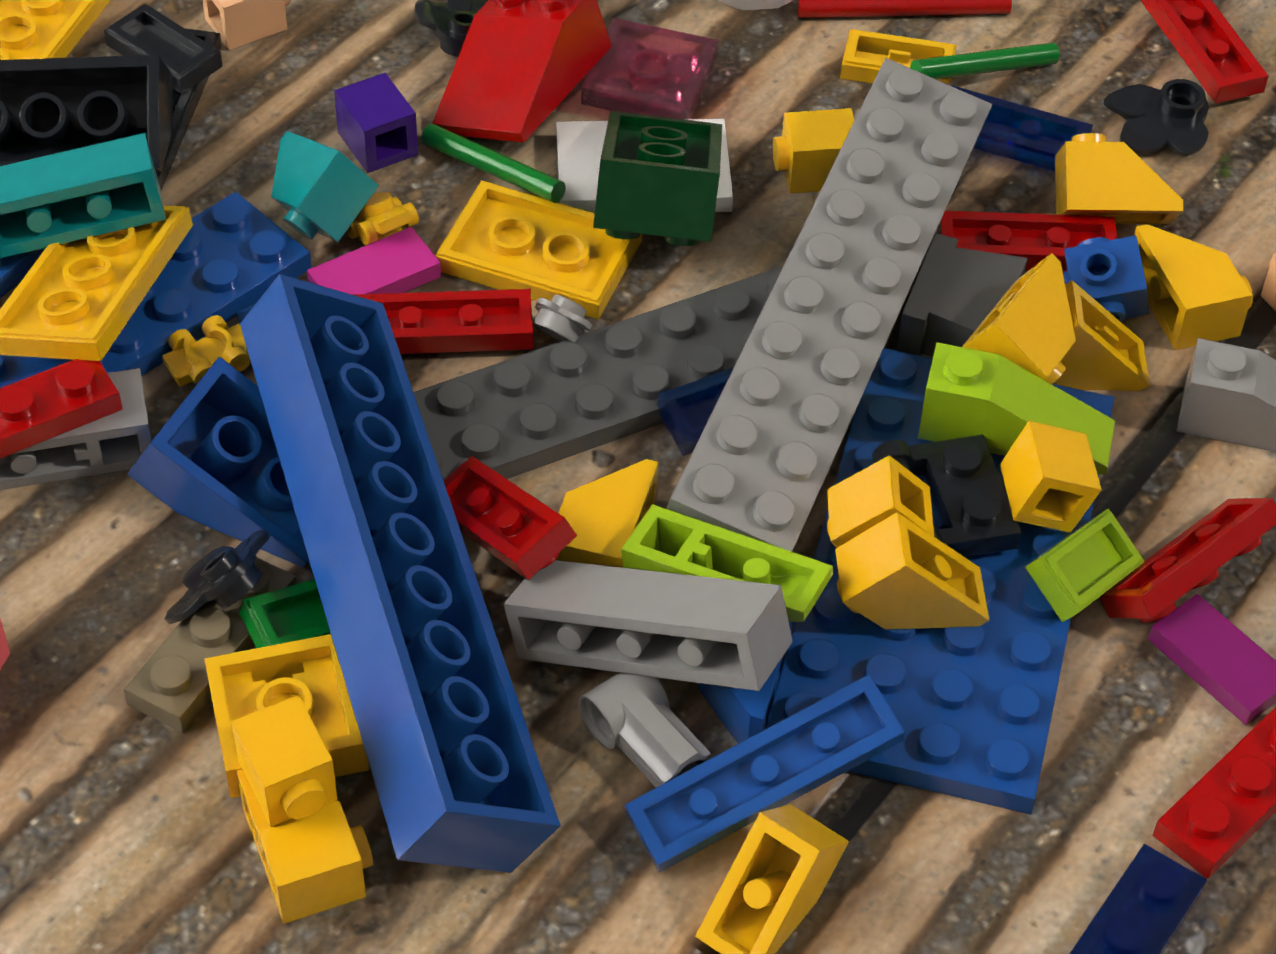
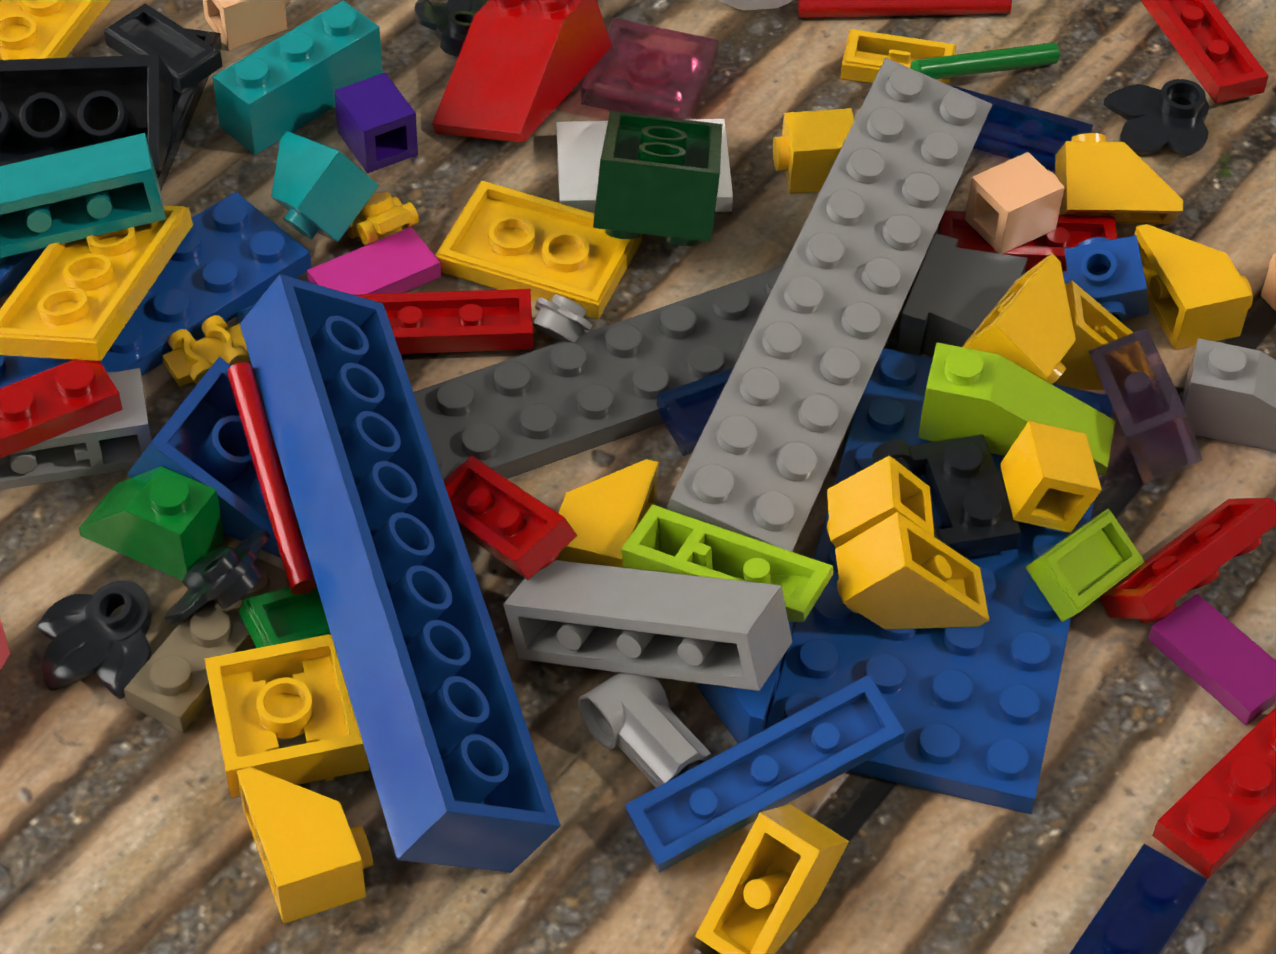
(93, 642): none -> black plate
(158, 520): none -> green slope
(271, 478): none -> red bar
(285, 761): yellow brick -> none
(296, 76): none -> teal brick
(493, 163): green bar -> none
(1014, 202): none -> light nougat brick
(1146, 405): none -> brick

